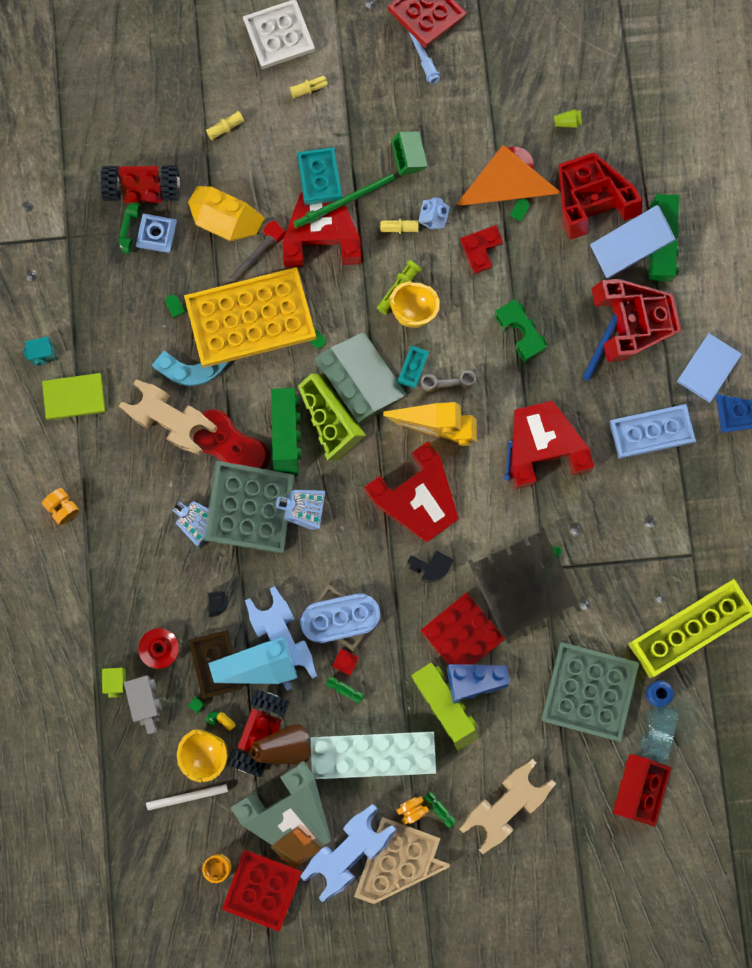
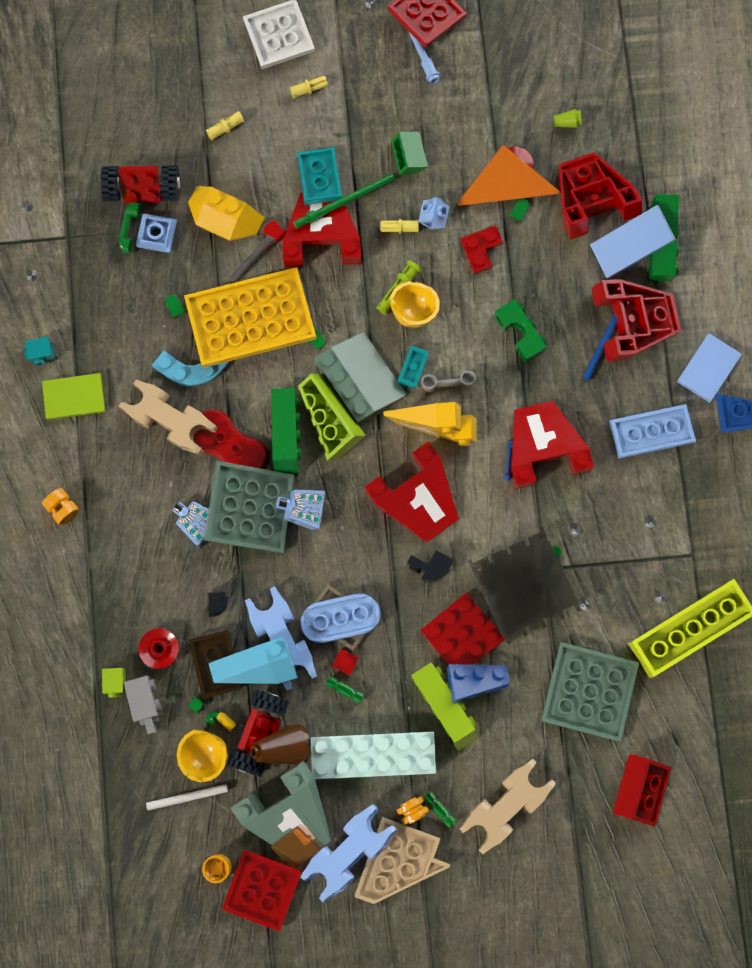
(653, 690): blue head -> none
(659, 734): clear light blue brick -> none

